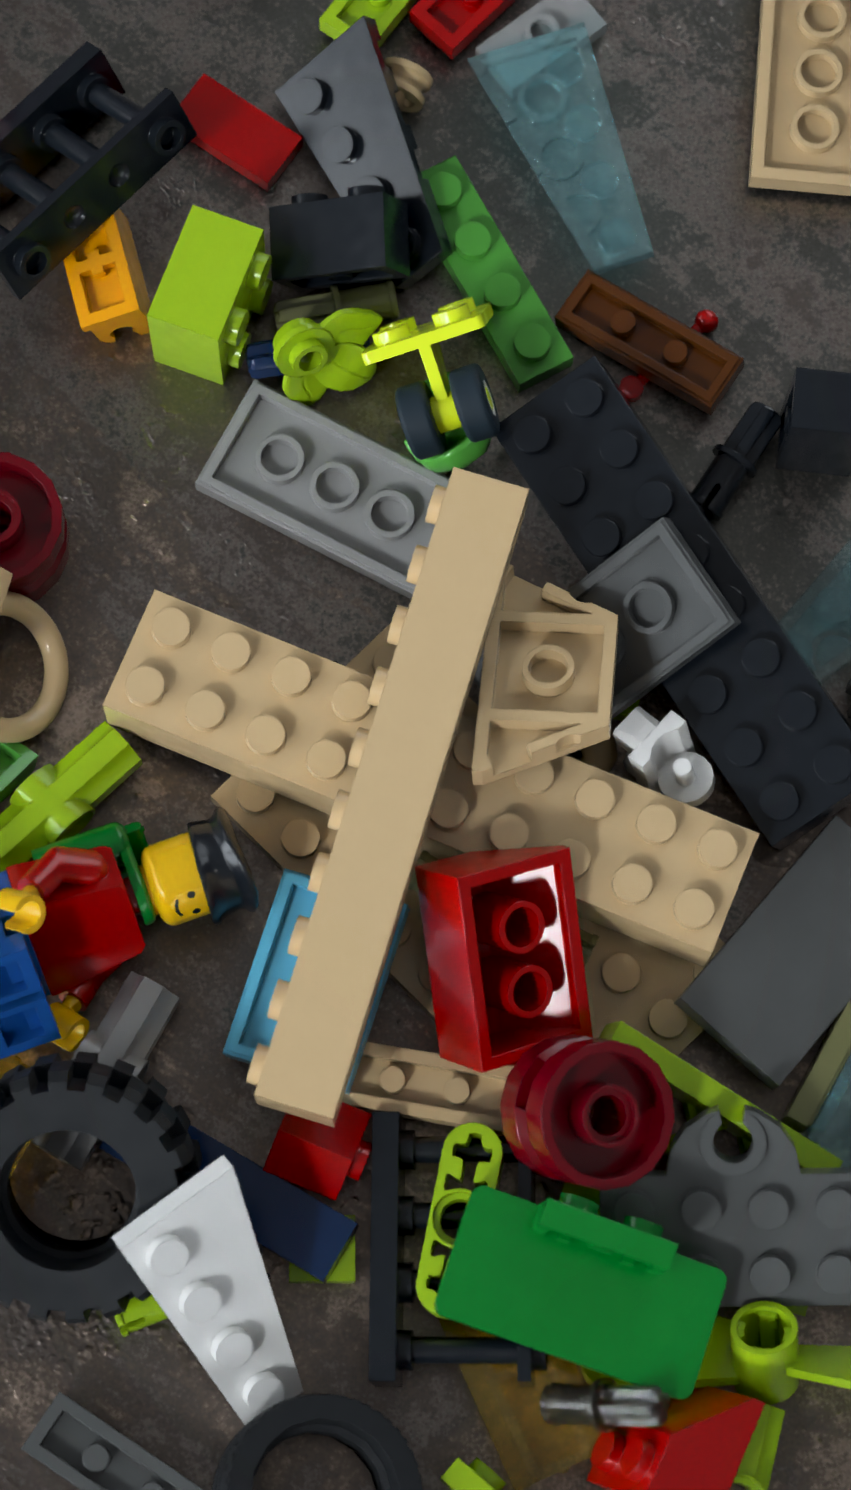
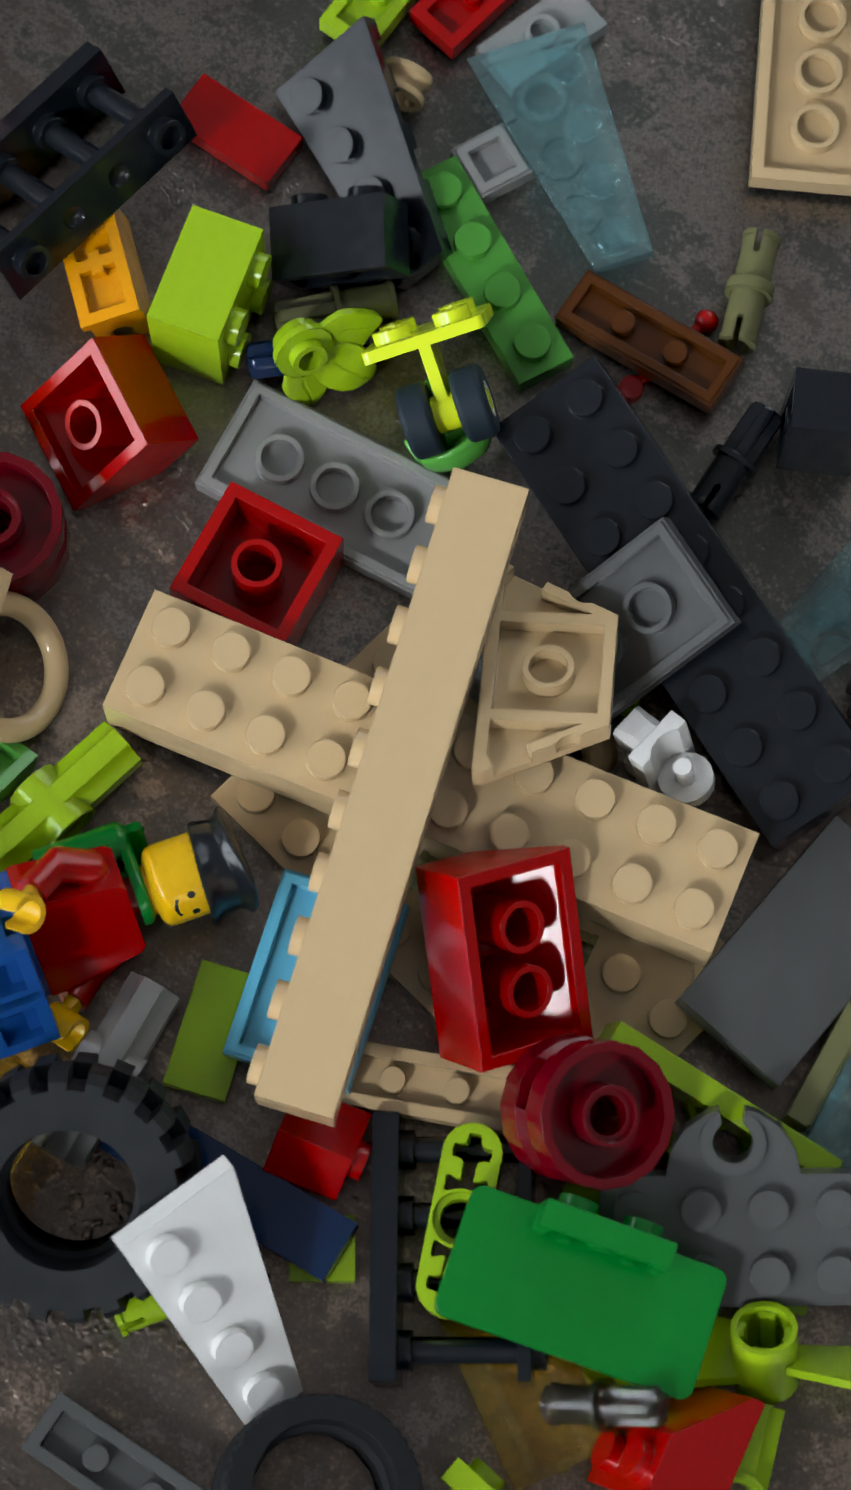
(108, 419): none -> red slope
(197, 1056): none -> lime tile
(260, 565): none -> red brick
(493, 163): none -> light grey tile
(749, 290): none -> olive pin

